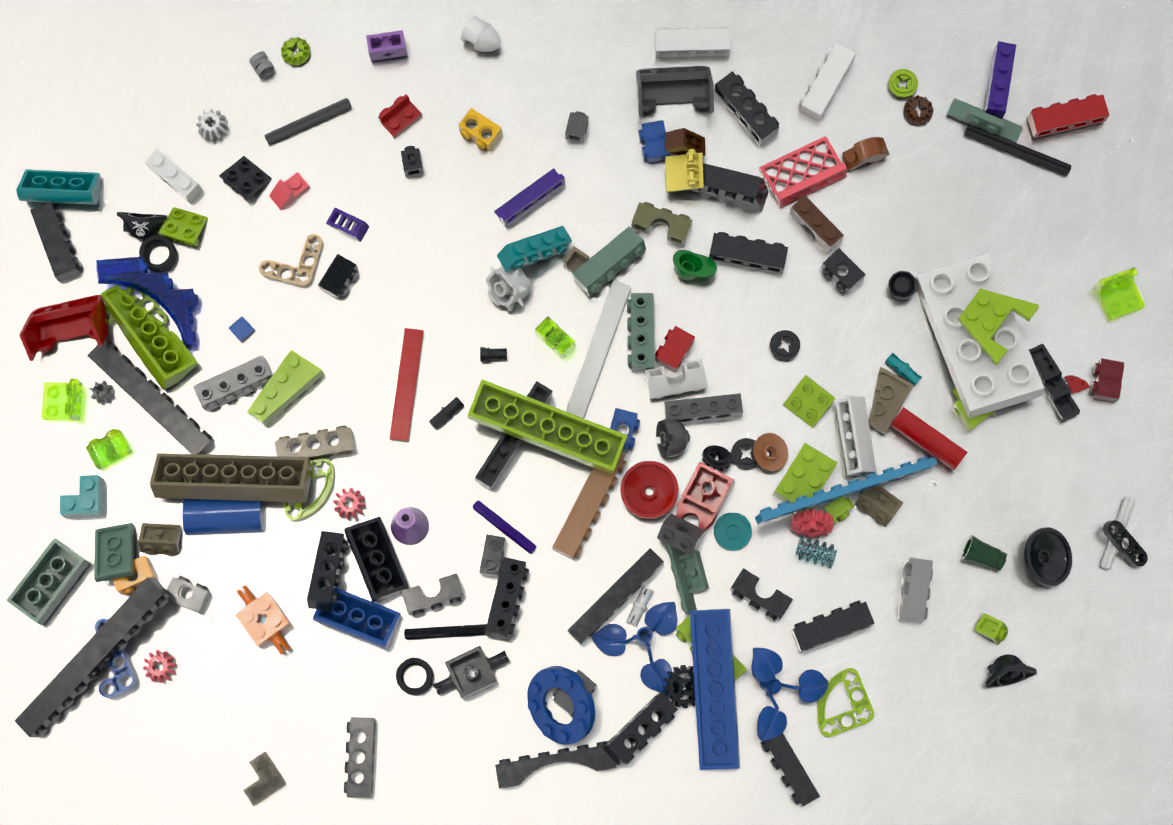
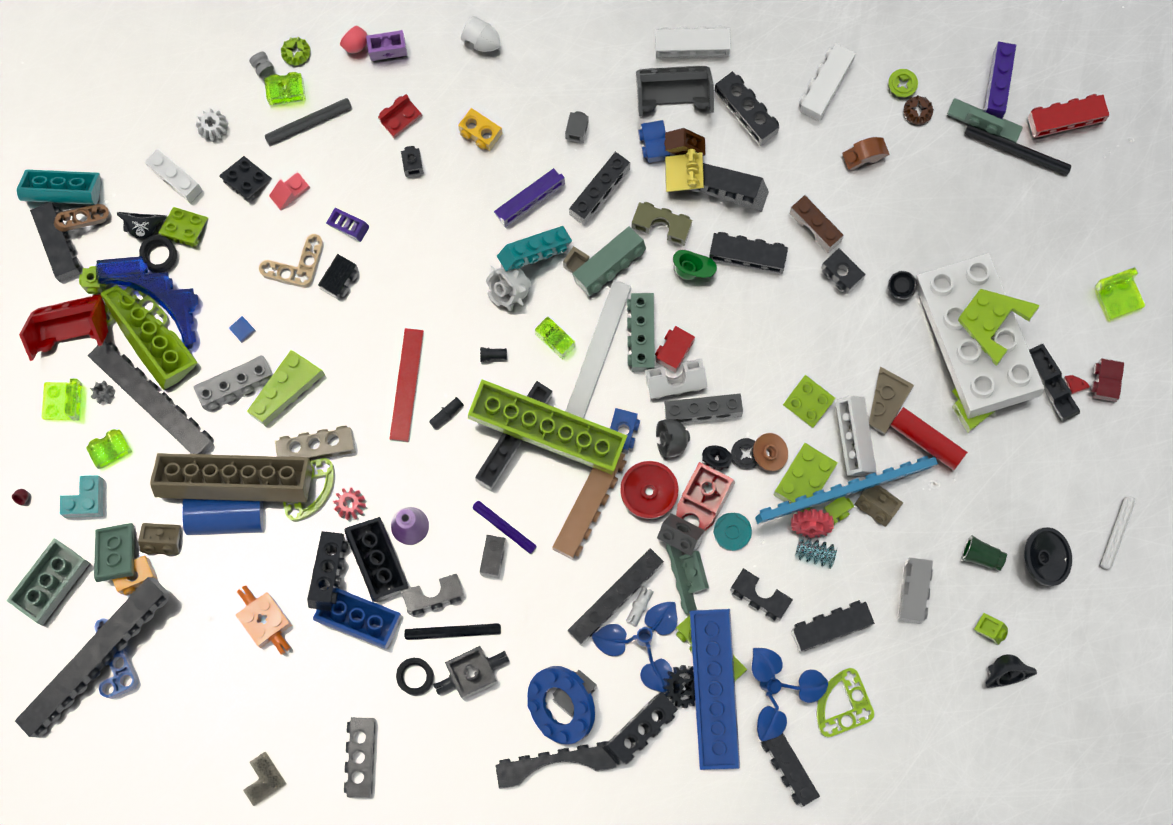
(20, 496): none -> dark red hinge
(87, 211): none -> medium nougat beam
(89, 285): none -> lime brick
(167, 665): coral gear -> none
(198, 598): brick -> none
(275, 88): none -> clear neon green brick
(354, 40): none -> coral hair
(506, 598): black brick -> none
(599, 188): none -> black brick
(786, 336): black gear -> none
(813, 182): coral fence -> none
(903, 369): teal pin -> none
(1133, 546): black beam -> none

